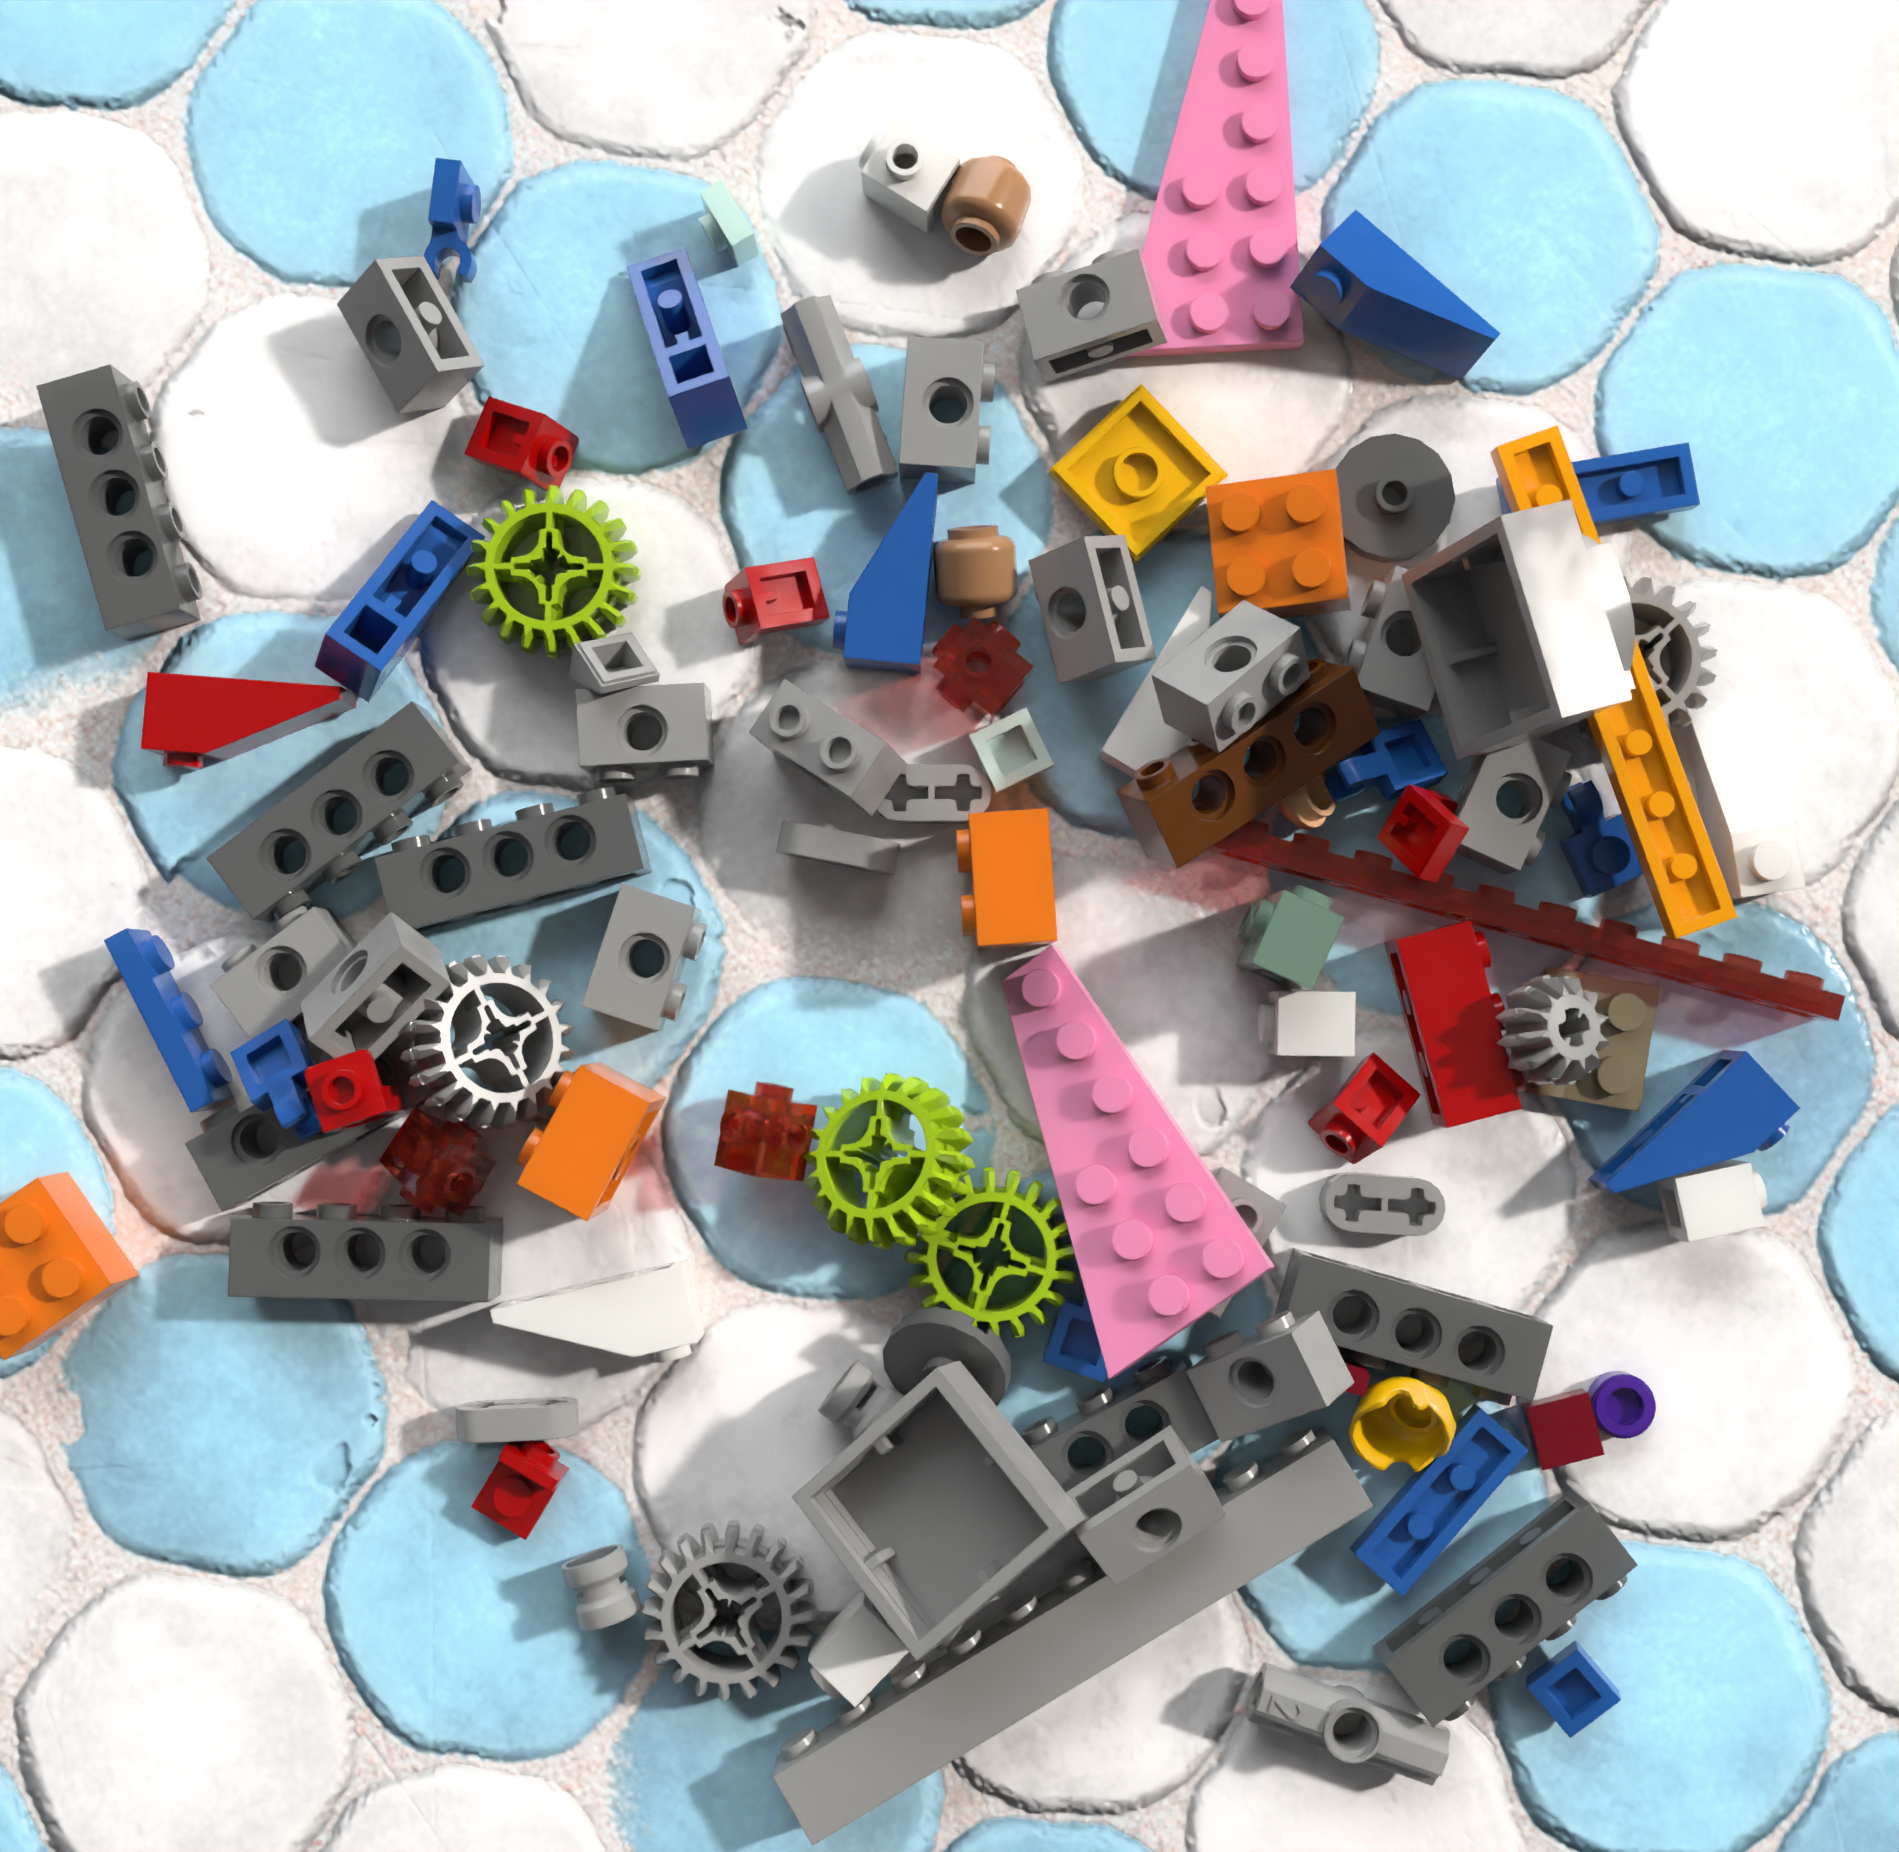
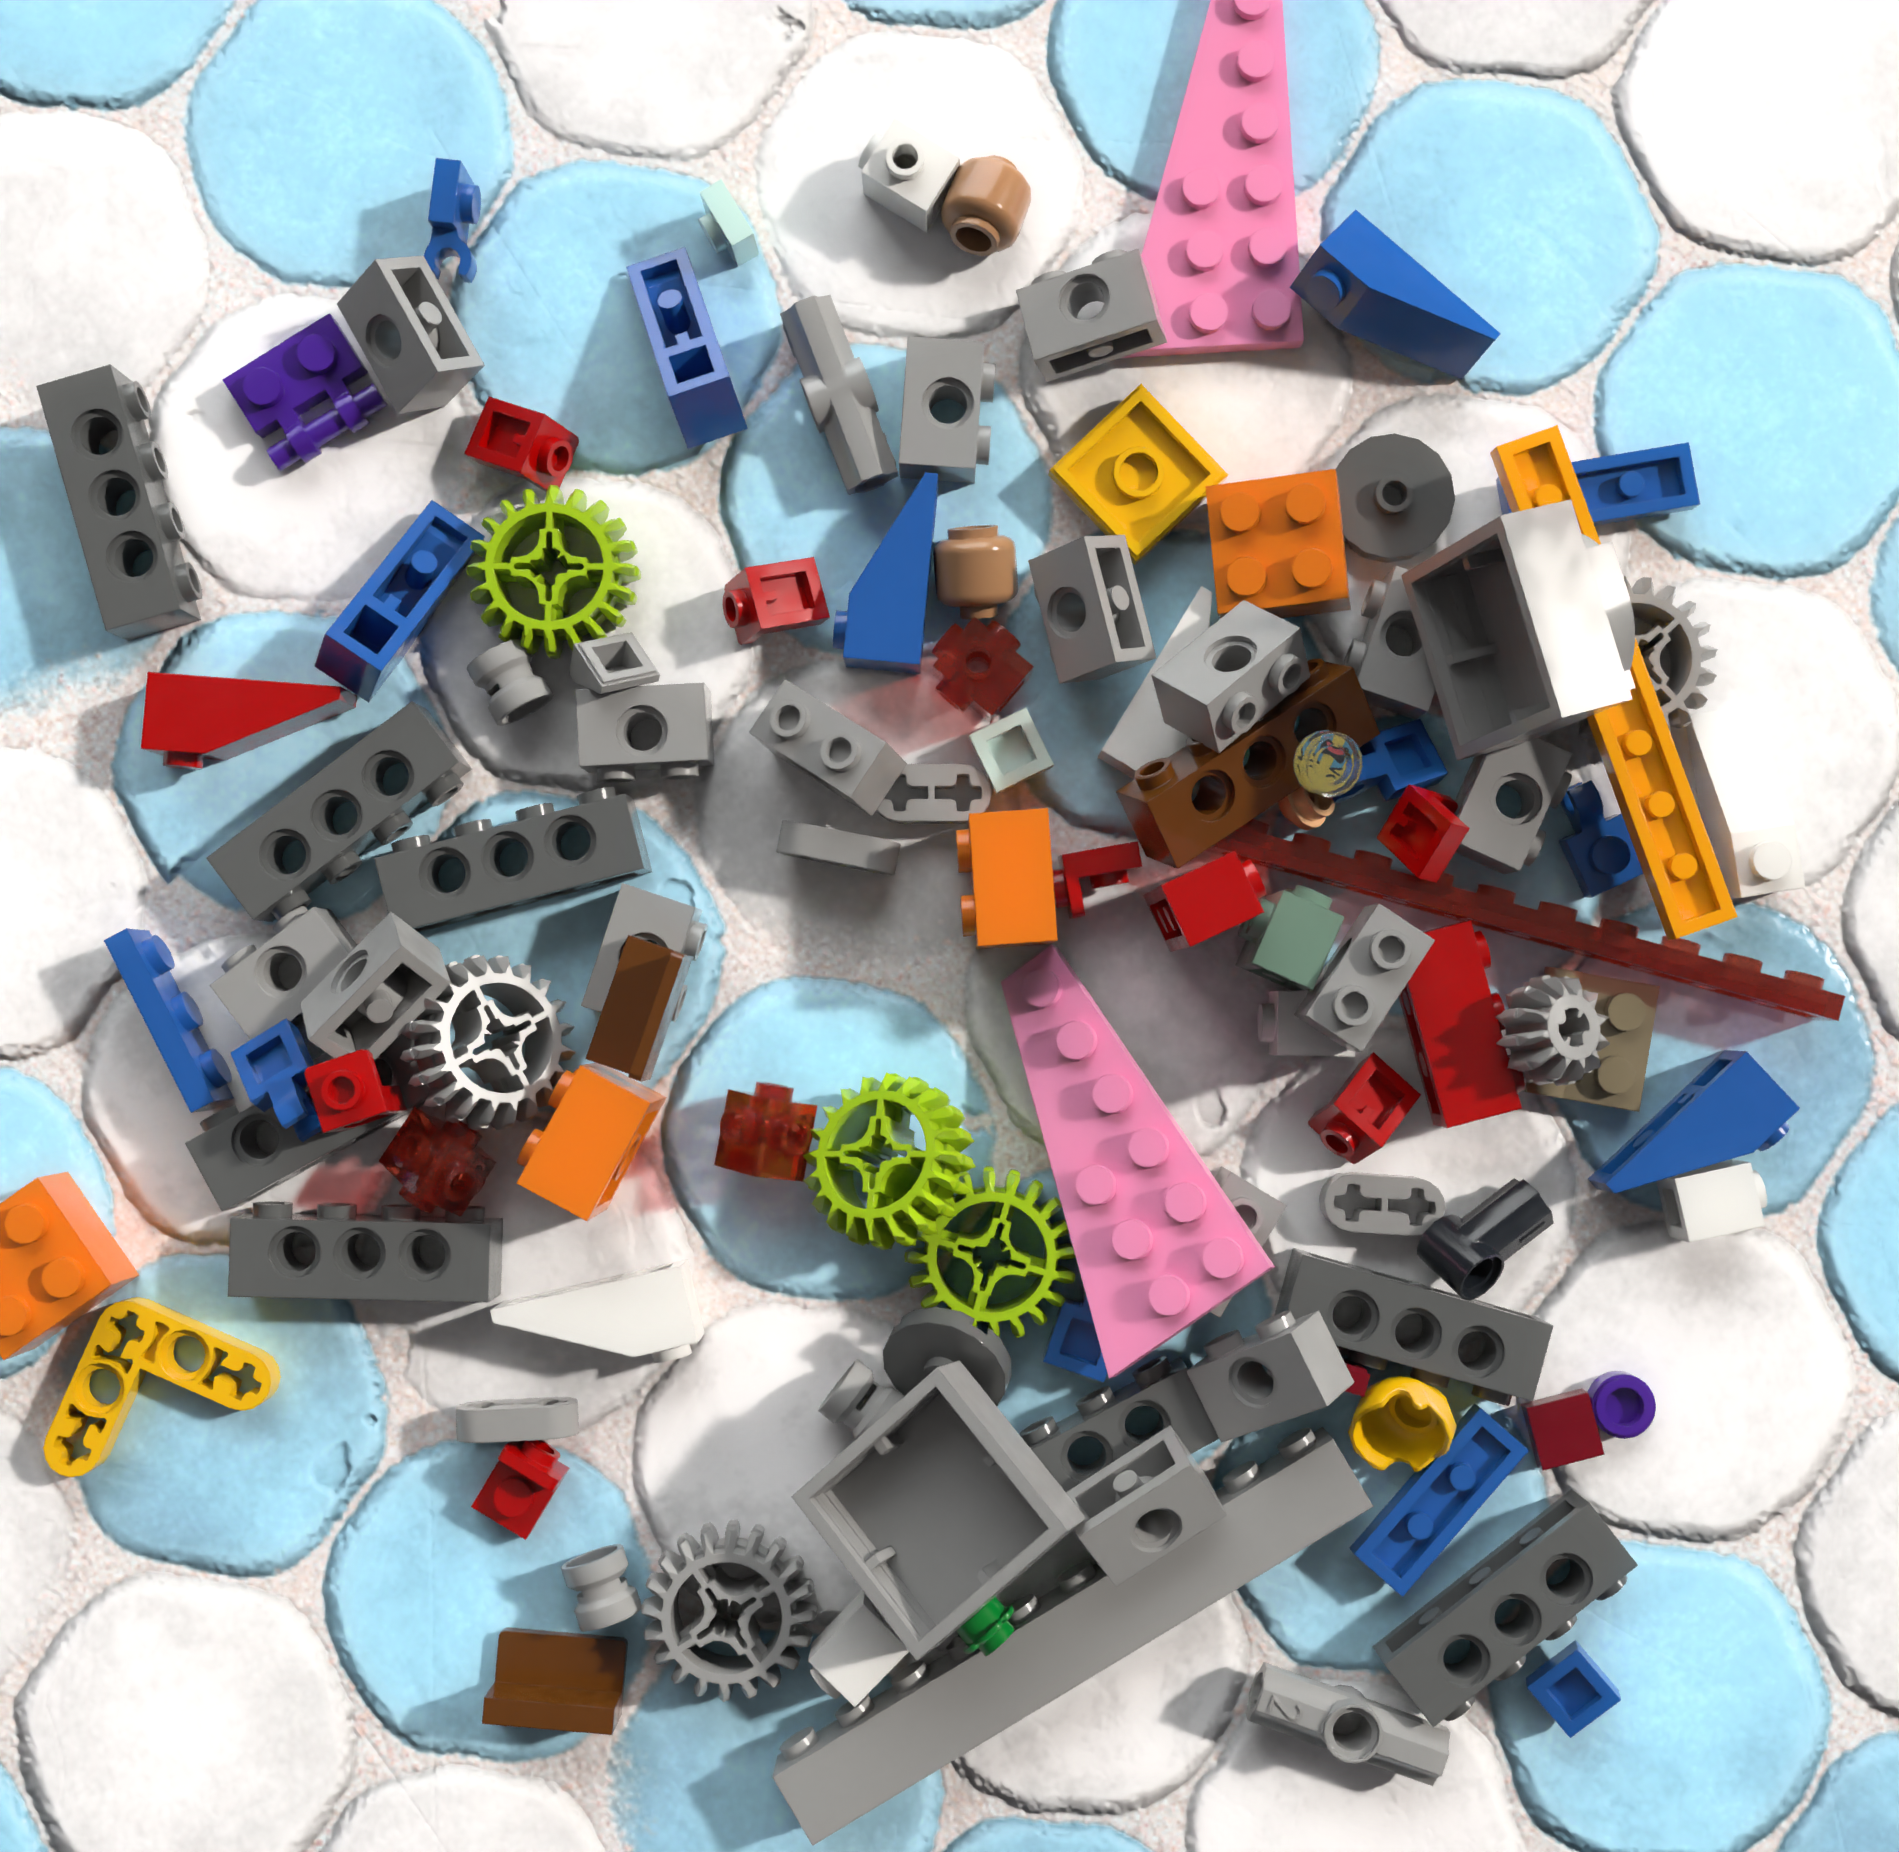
(150, 1354): none -> yellow beam
(297, 378): none -> dark purple plate
(510, 682): none -> light grey wheel
(557, 1681): none -> reddish brown panel
(639, 1008): none -> reddish brown panel
(987, 1628): none -> green plate
(1103, 865): none -> red bracket
(1206, 901): none -> red brick
(1327, 763): none -> clear tile
(1364, 977): none -> light grey brick
(1472, 1249): none -> black piece

